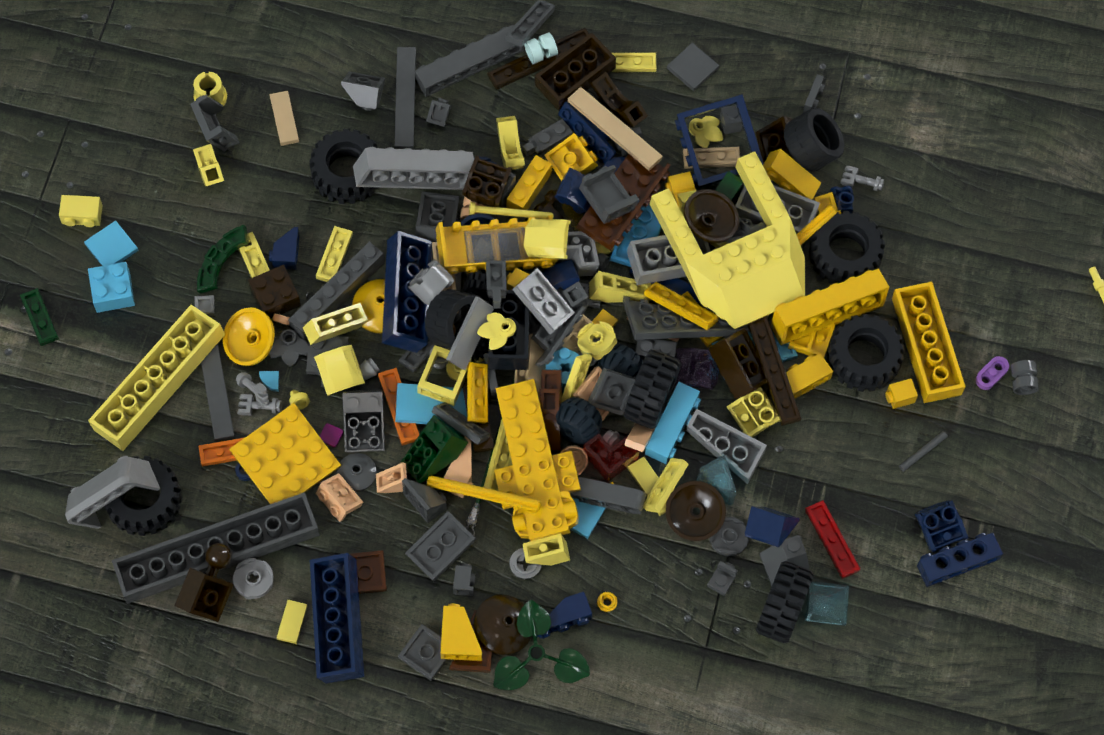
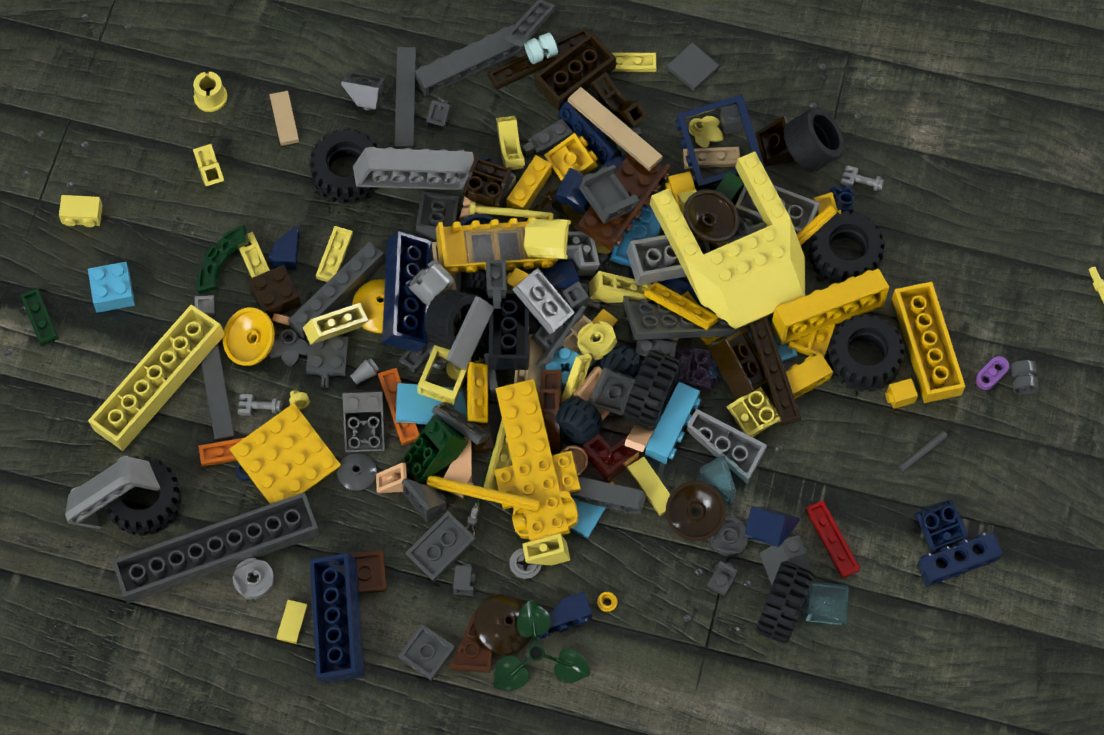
(111, 245): medium azure tile -> none
(205, 111): dark grey panel -> none
(205, 592): dark brown brick -> none
(244, 380): light grey hinge -> none
(270, 379): medium azure tile -> none
(331, 435): magenta piece -> none
(338, 496): light nougat bracket -> none
(339, 369): light yellow slope -> none
(458, 636): yellow slope -> none
(494, 330): light yellow plate -> none
(611, 438): light grey plate -> none
(665, 485): light yellow plate -> none
(790, 174): yellow brick -> none
(817, 88): dark grey plate -> none

